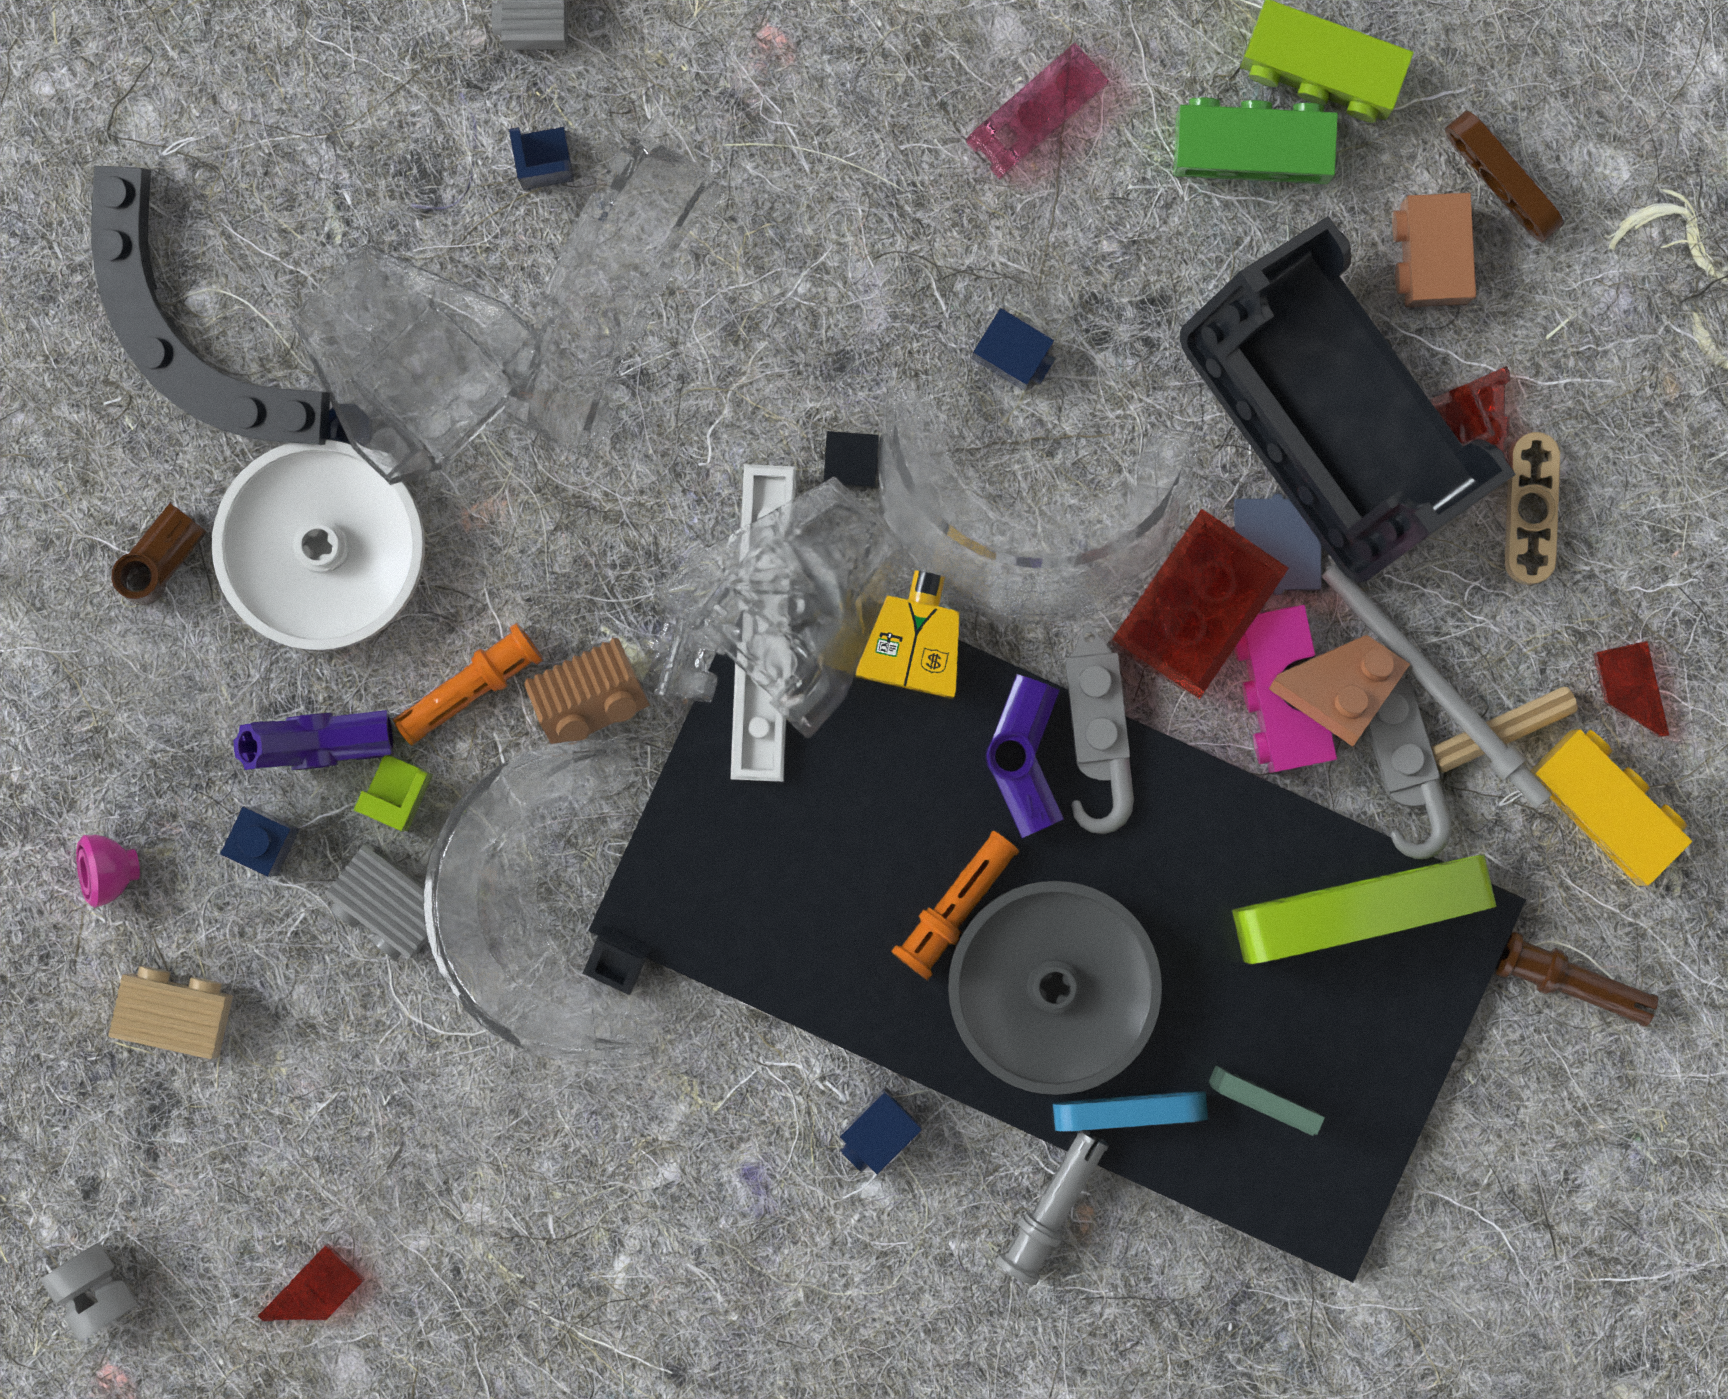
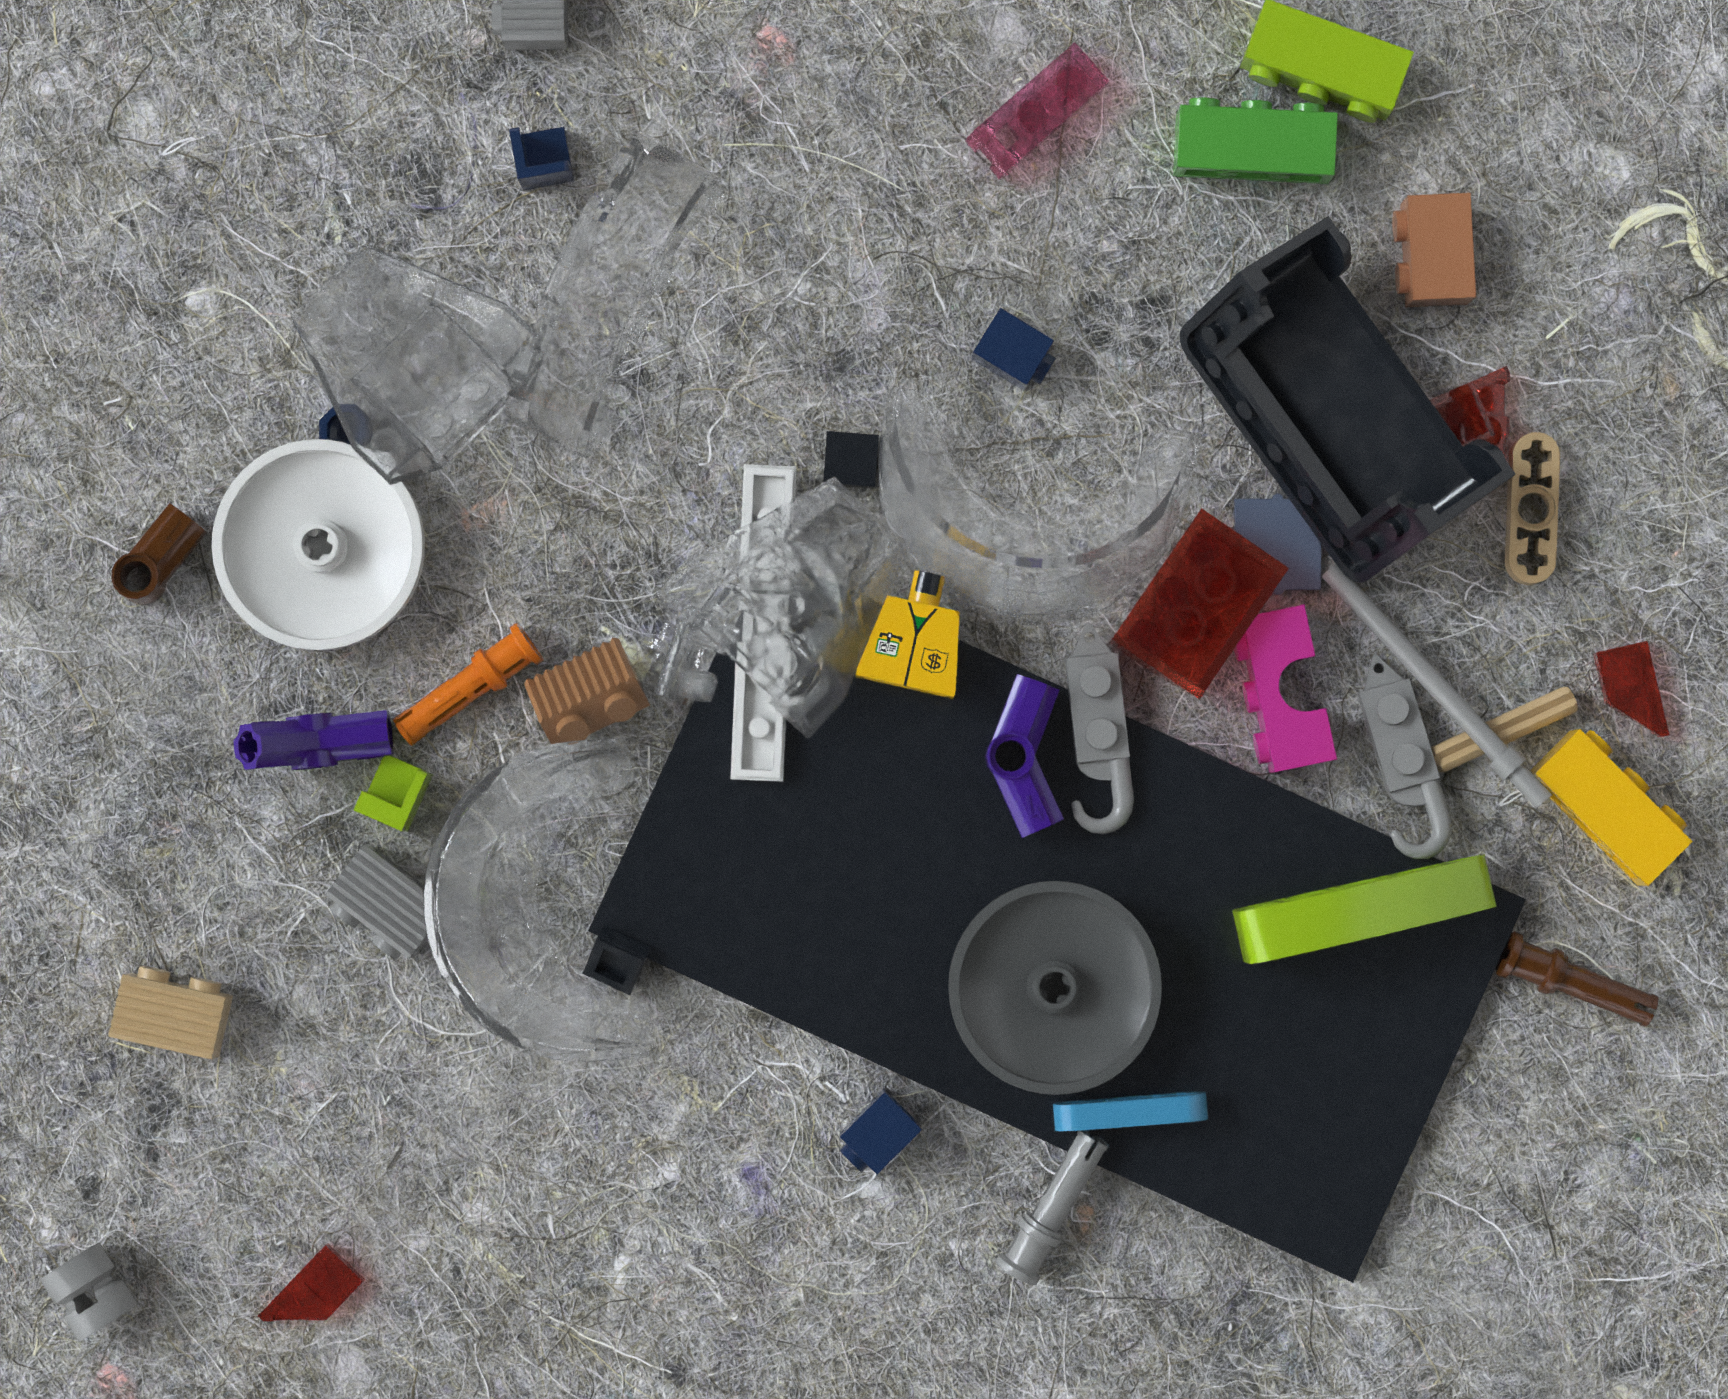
(104, 869): dark pink brick -> none
(158, 345): black plate -> none
(259, 841): dark blue brick -> none
(939, 929): orange pin -> none
(1266, 1101): sand green tile -> none
(1343, 686): nougat wing -> none
(1504, 176): reddish brown beam -> none

